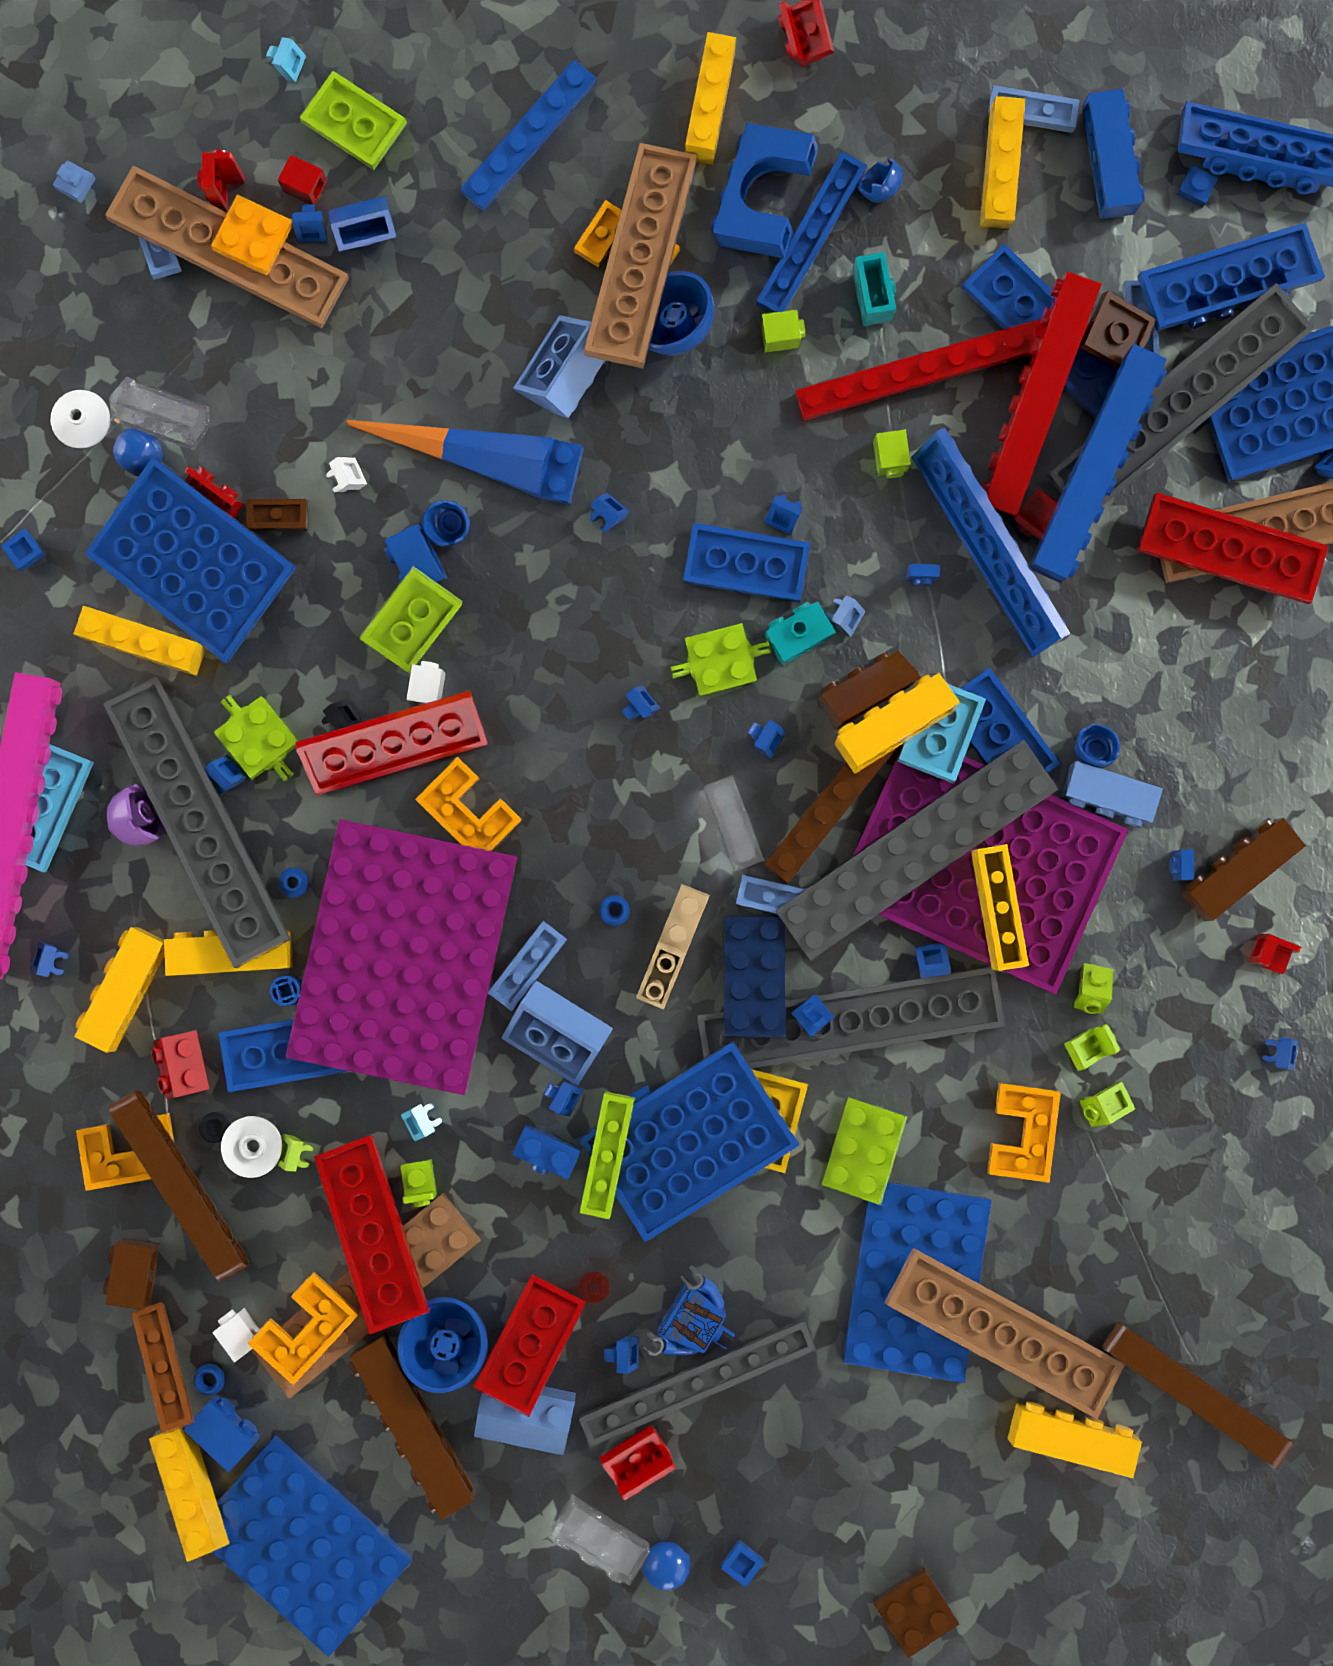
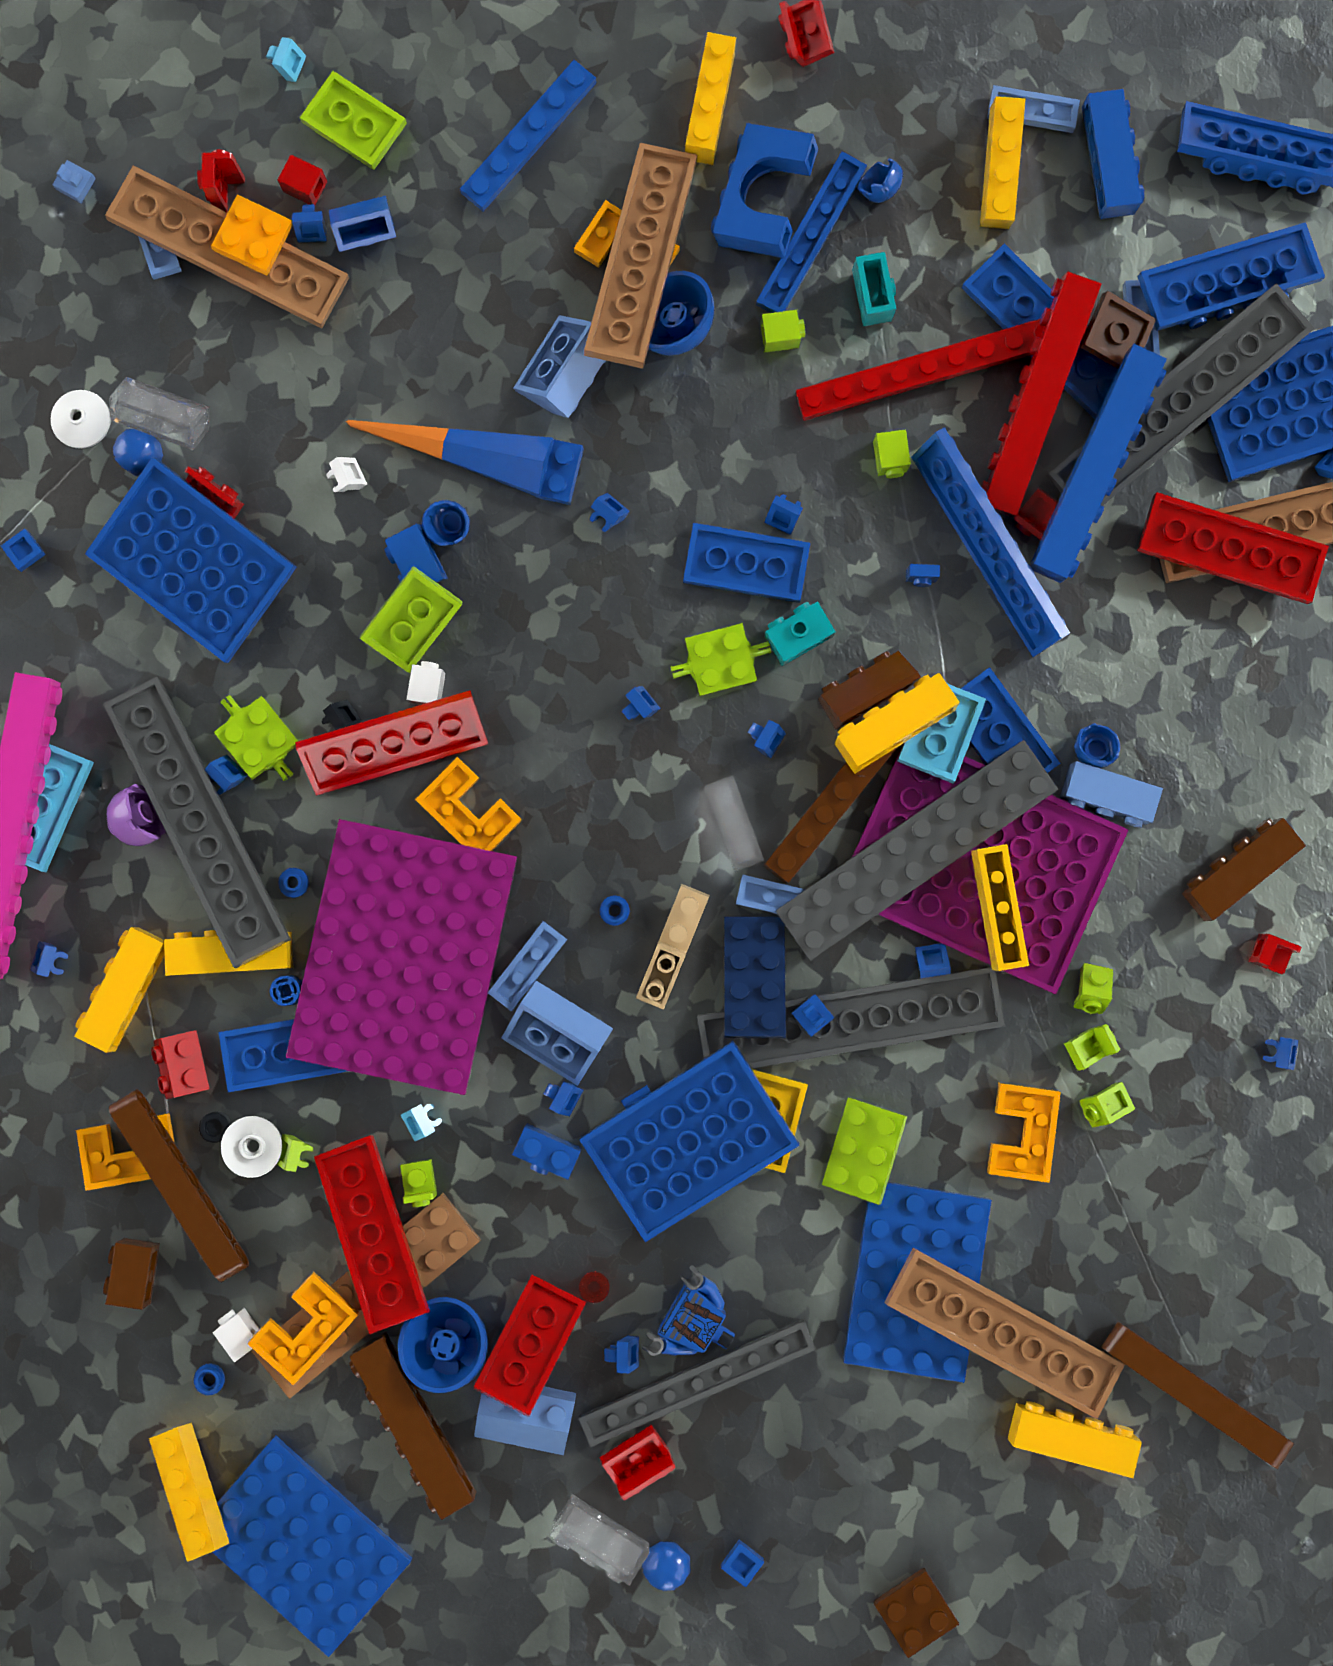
(139, 641): yellow brick -> none
(162, 1368): dark orange plate -> none
(223, 1432): blue brick -> none
(277, 514): reddish brown plate -> none
(607, 1155): lime plate -> none
(847, 615): medium blue tile -> none
(1182, 865): blue plate -> none
(1197, 186): blue plate -> none

